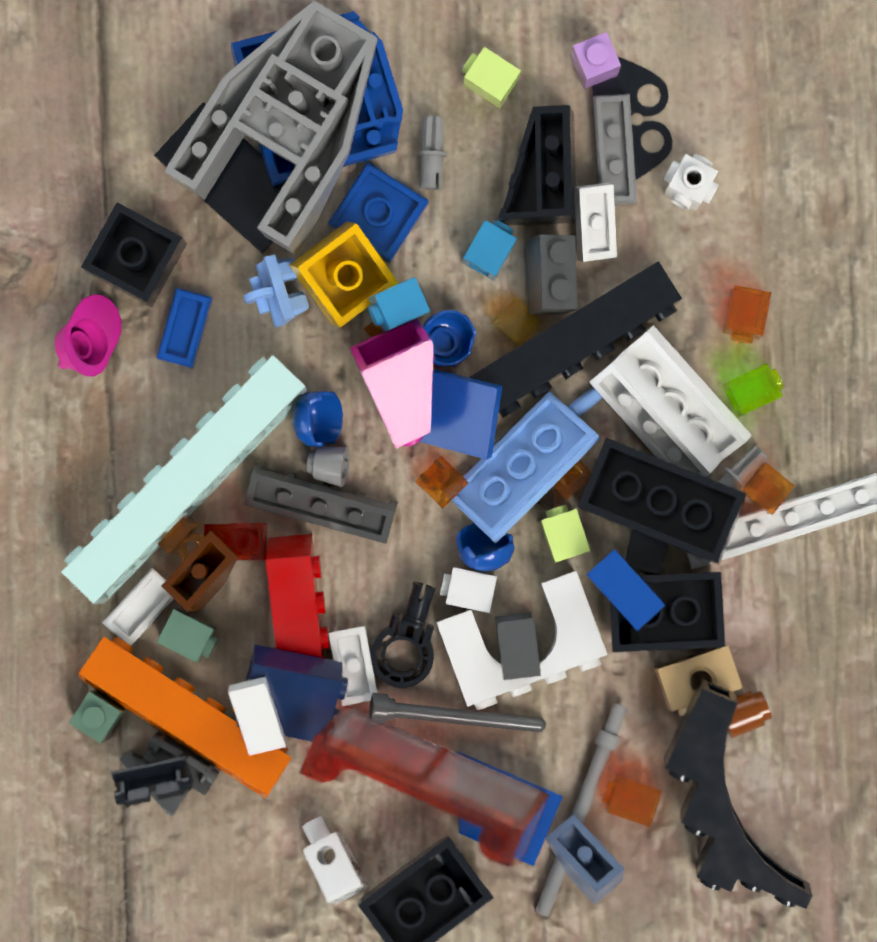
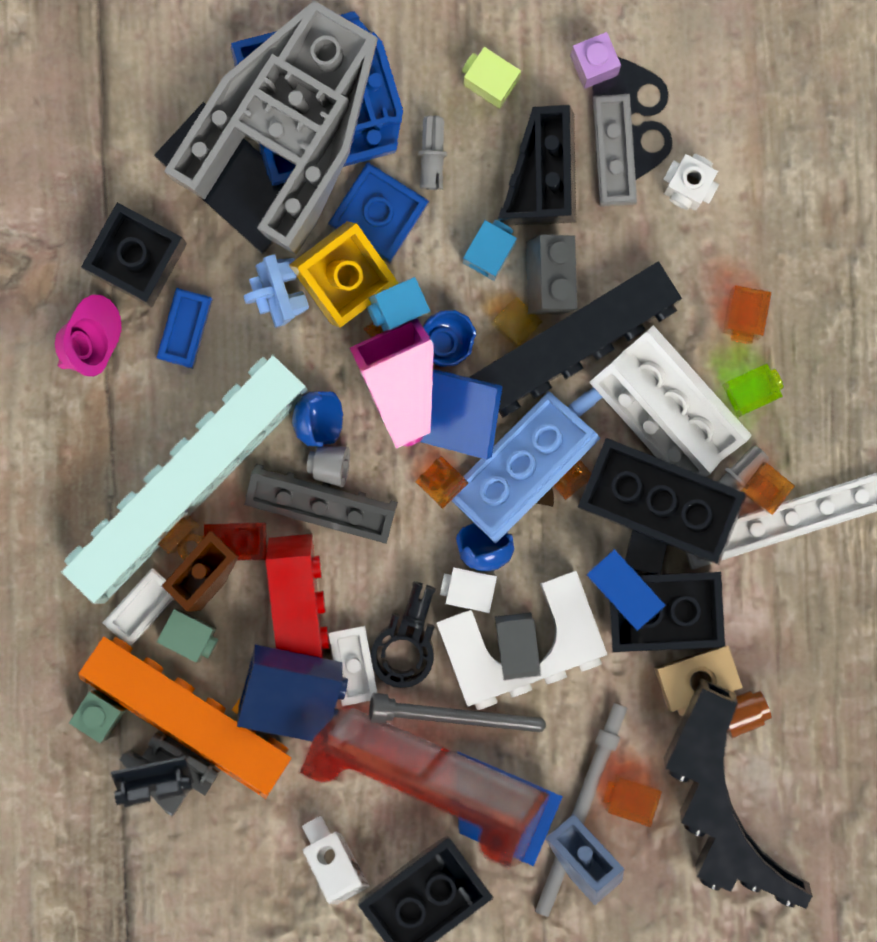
(257, 716): white tile -> none
(564, 533): yellowish green brick -> none
(595, 222): white plate -> none

